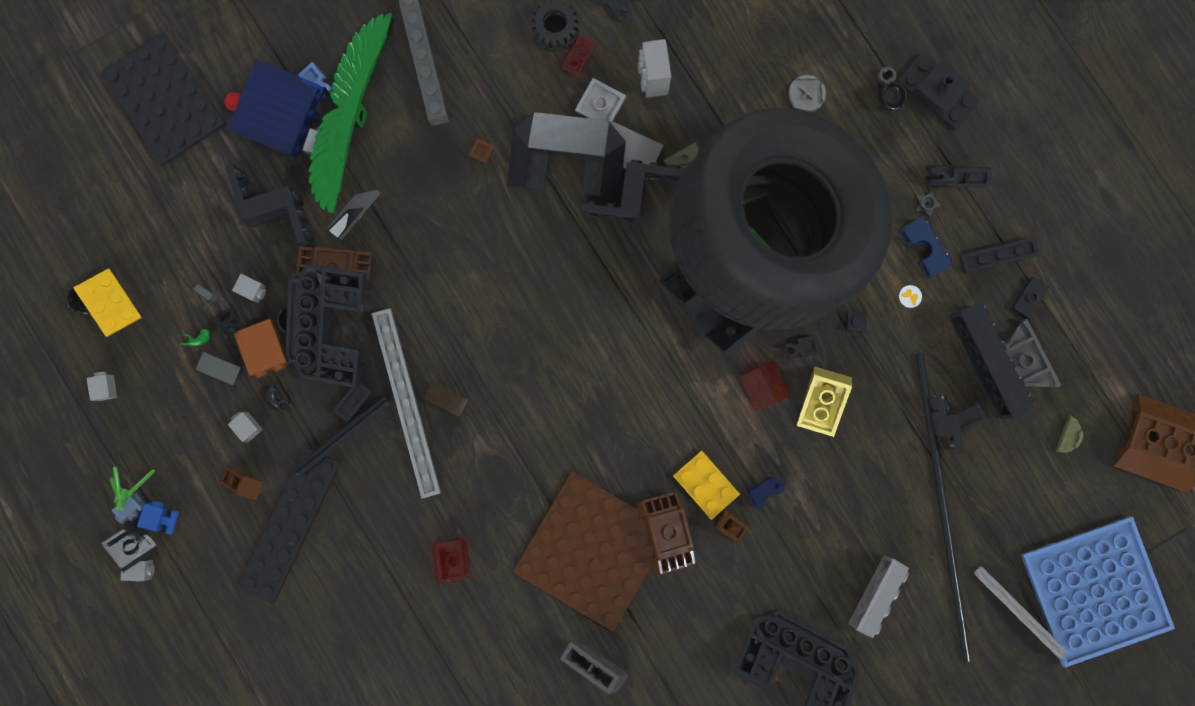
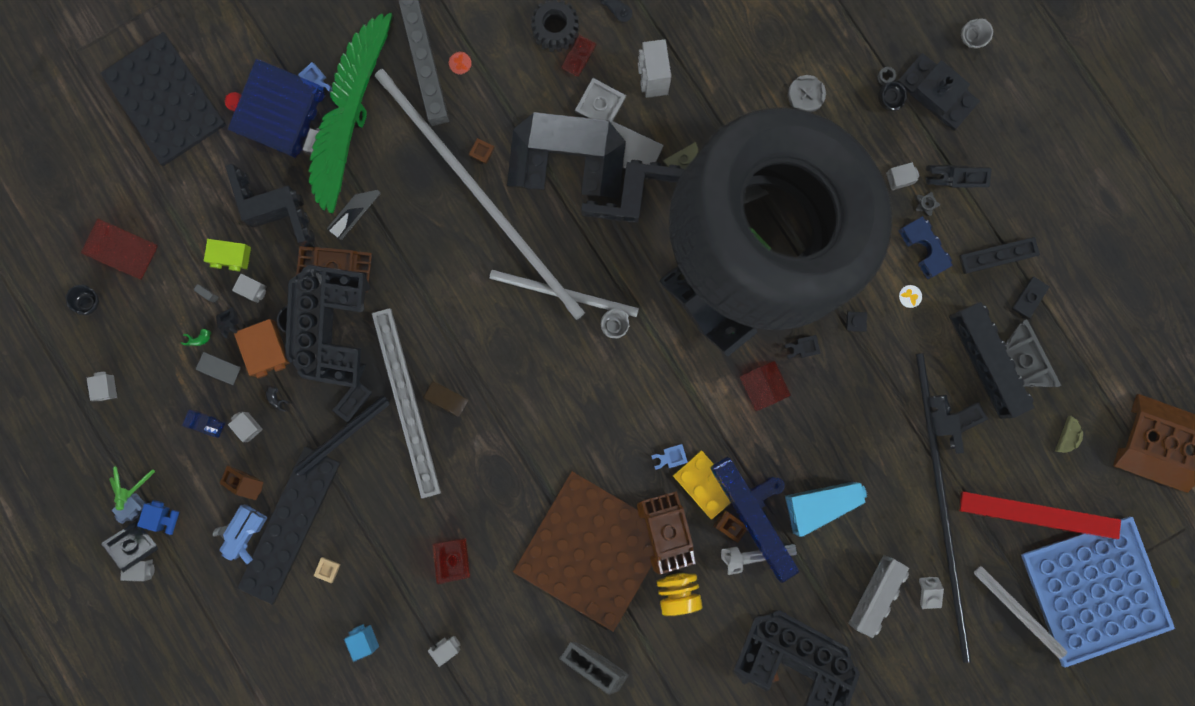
(107, 302): yellow plate -> none
(119, 249): none -> clear red slope
(203, 423): none -> clear blue leg
(227, 254): none -> lime piece
(239, 532): none -> medium blue piece
(327, 570): none -> tan plate
(361, 642): none -> dark azure brick
(445, 650): none -> light grey brick
(460, 63): none -> clear red sticker
(545, 288): none -> light grey piece
(570, 303): none -> light grey piece
(615, 323): none -> light grey hair
(672, 456): none -> medium blue plate
(679, 599): none -> yellow wheel
(735, 559): none -> light grey piece
(754, 519): none -> clear blue beam
(820, 506): none -> medium azure slope
(824, 401): light yellow slope -> none
(902, 176): none -> light grey brick
(931, 592): none -> light grey bracket
(977, 33): none -> light grey hair
(1040, 515): none -> red tile

